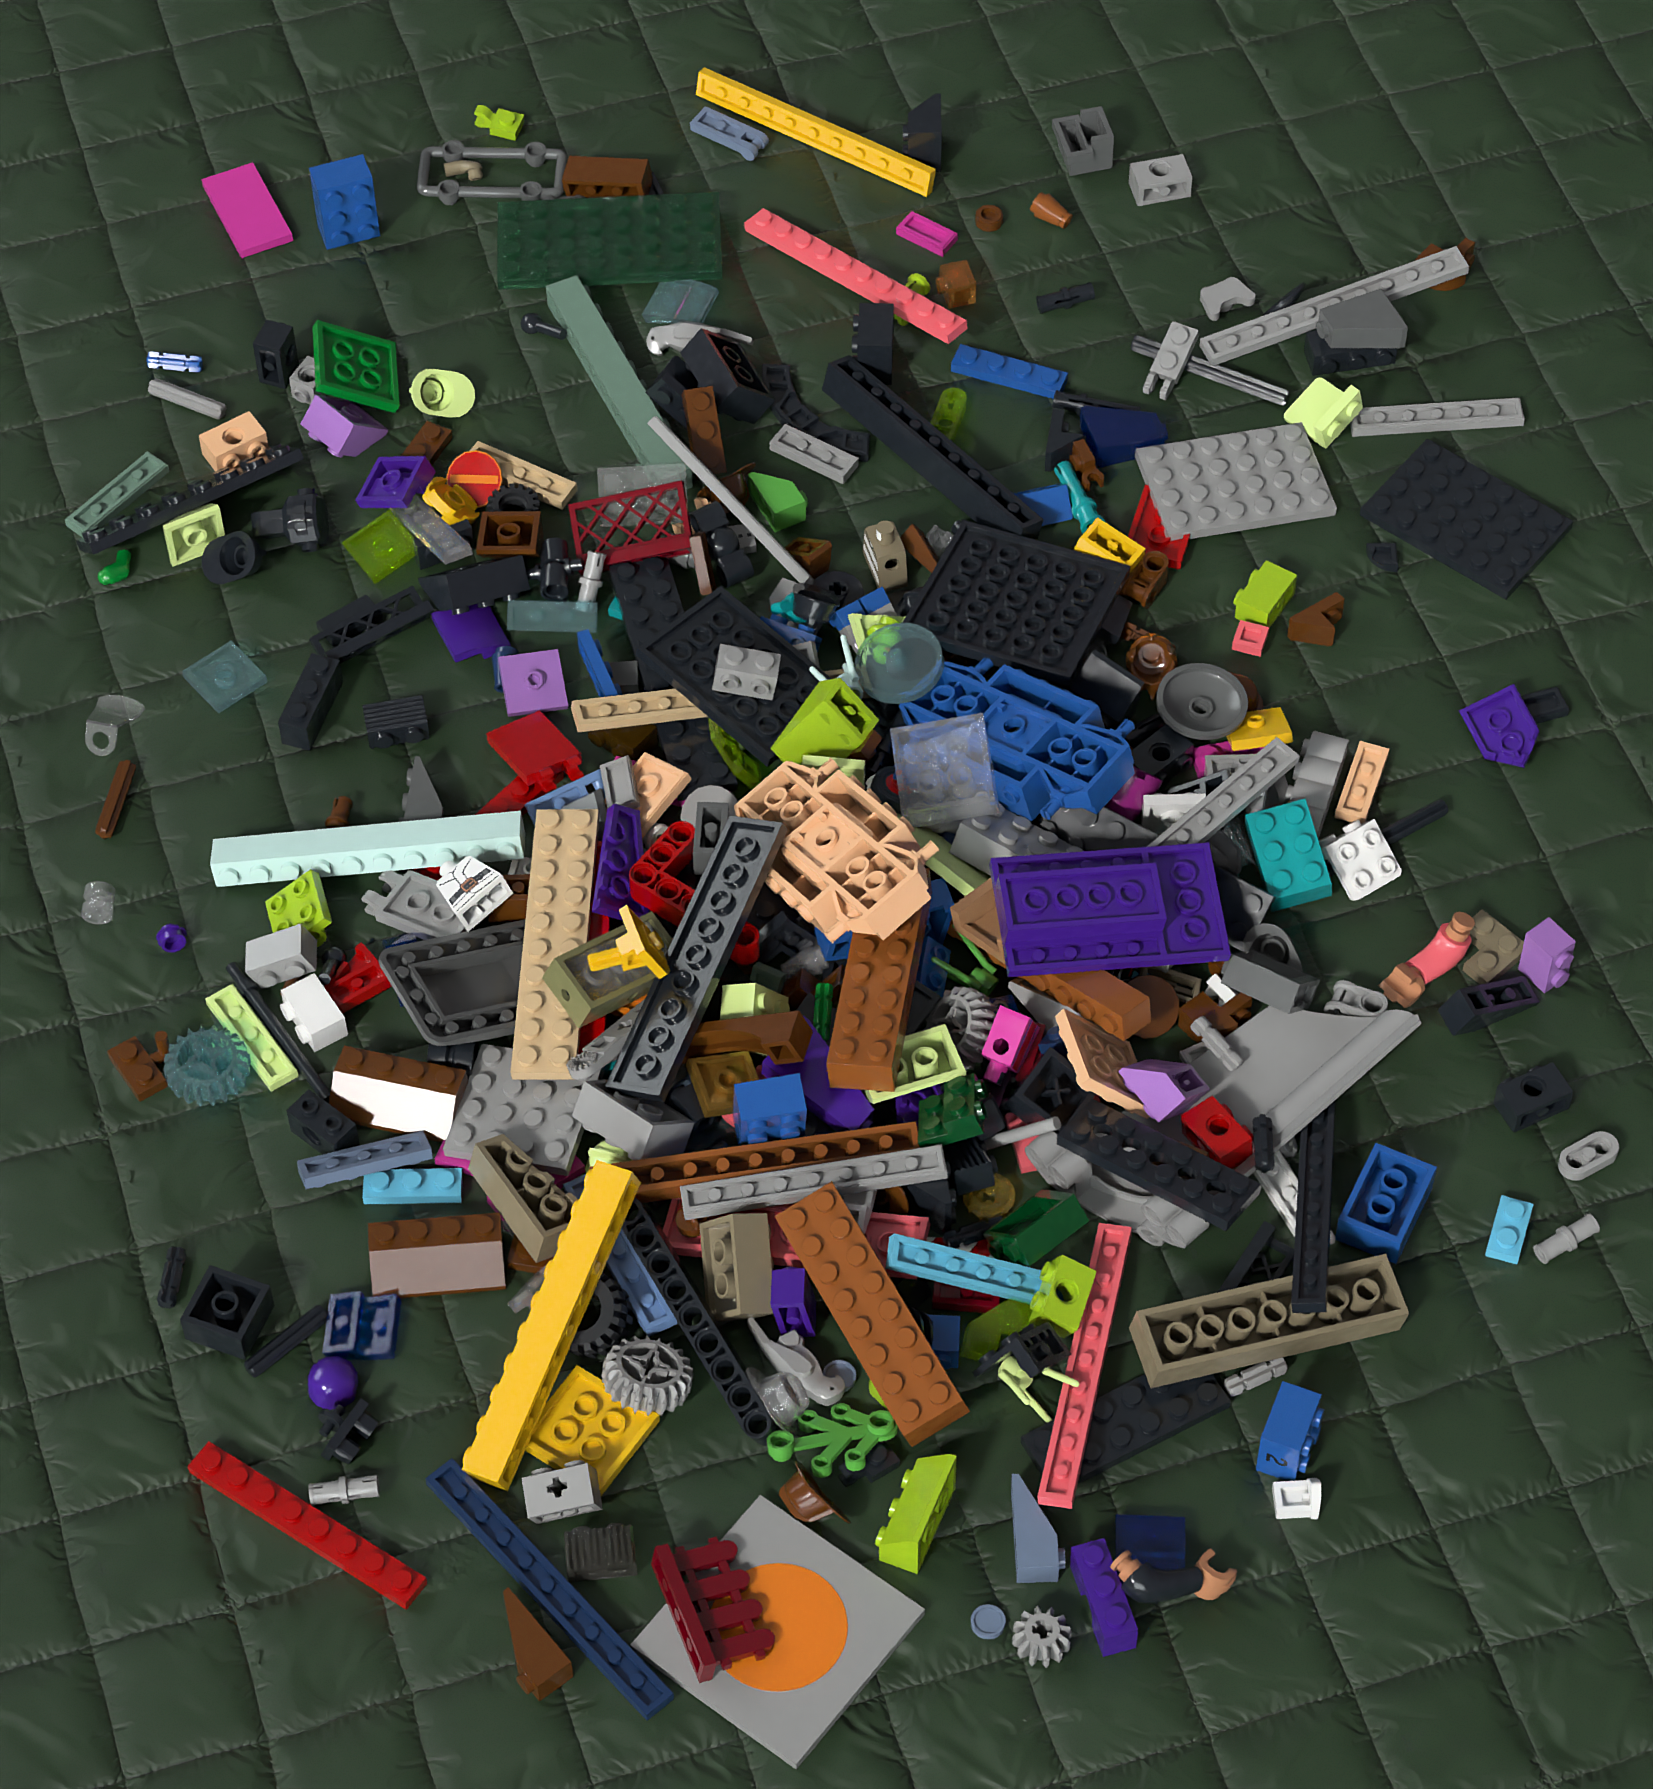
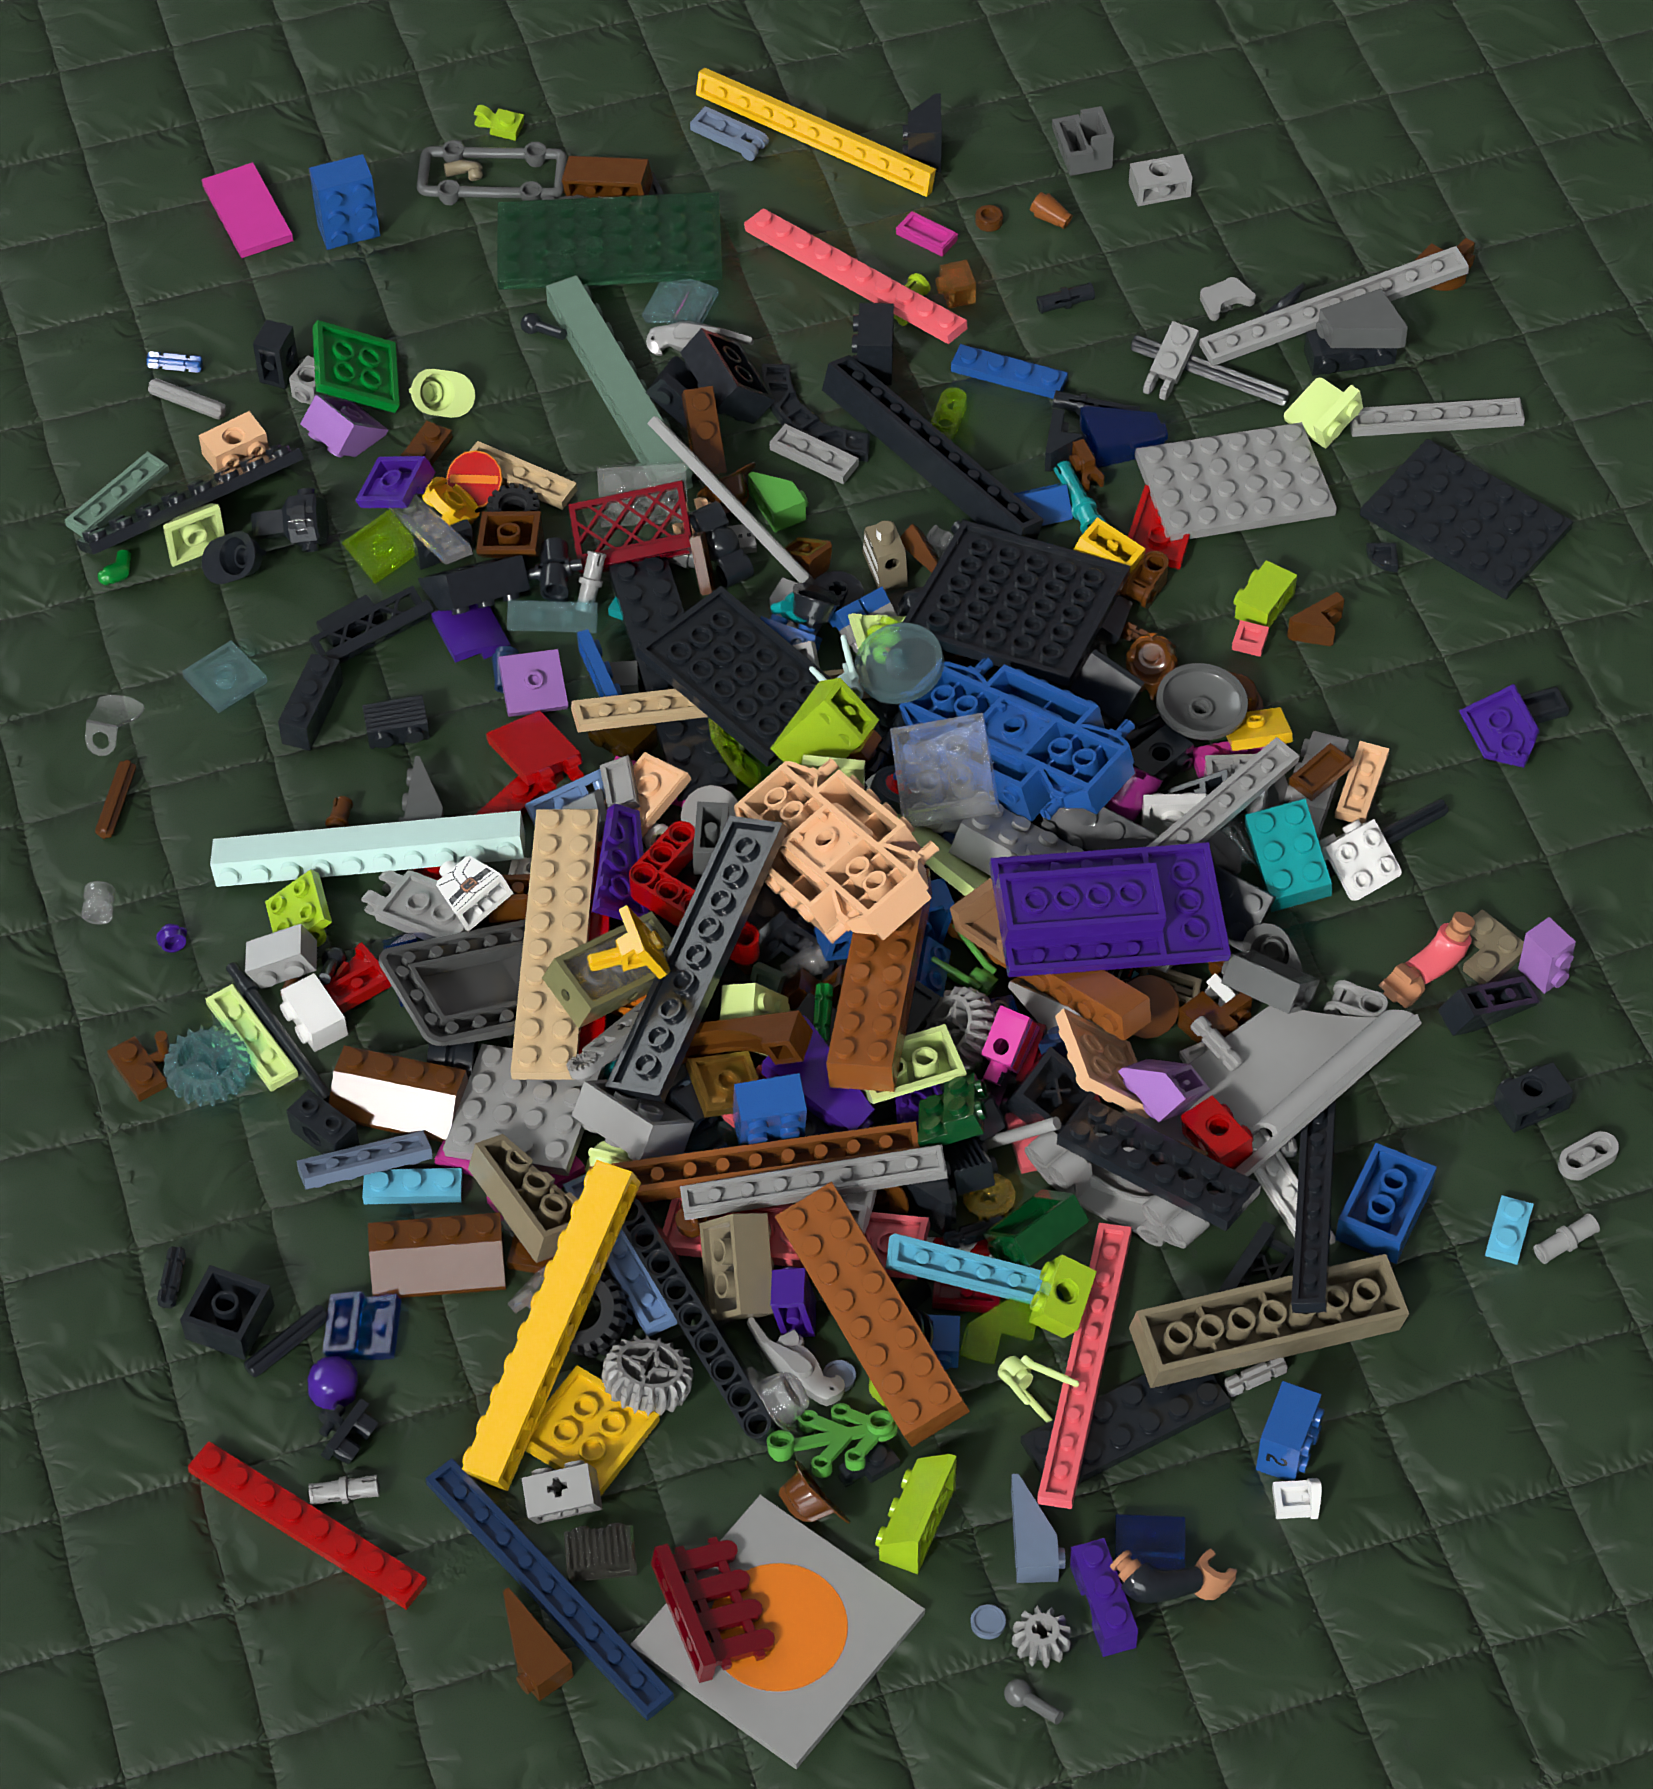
(746, 672): light grey brick -> none
(1019, 1694): none -> dark grey bar
(1033, 1347): black bracket -> none
(1263, 1143): black axle -> none
(1321, 772): none -> reddish brown tile

